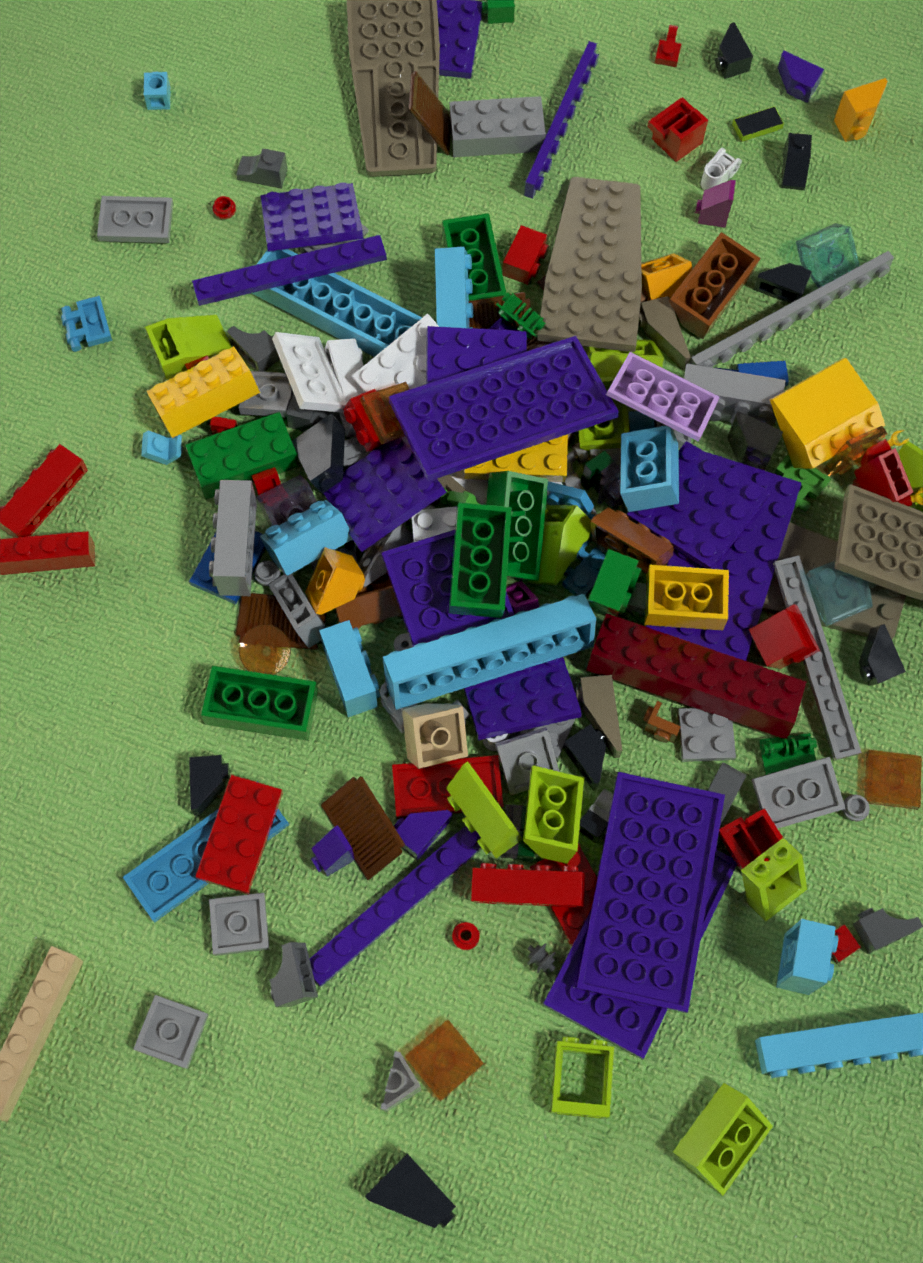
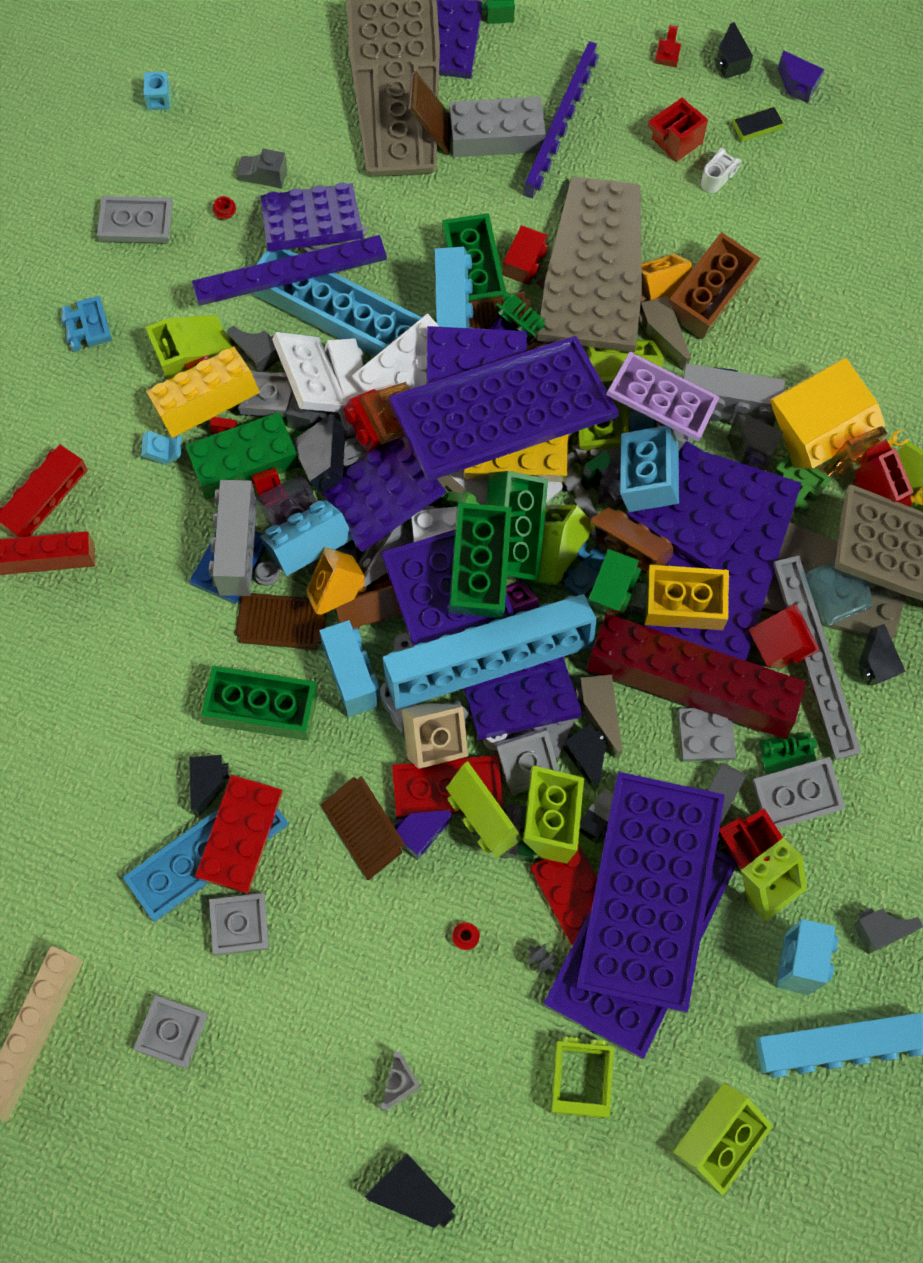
(252, 648): clear orange dish -> none
(295, 977): dark grey arch -> none
(298, 609): light grey slope -> none
(332, 852): dark purple slope -> none
(394, 905): dark purple plate -> none
(444, 1060): clear orange plate -> none
(528, 887): red brick -> none
(565, 495): dark azure plate -> none
(659, 727): dark orange bracket -> none
(716, 204): magenta slope -> none
(772, 369): blue tile -> none
(783, 282): black slope -> none
(796, 161): black slope -> none
(797, 310): light grey plate -> none
(828, 253): clear light blue slope -> none
(846, 944): red plate -> none
(856, 808): light grey plate -> none
(858, 109): light orange slope -> none
(893, 779): clear orange plate -> none

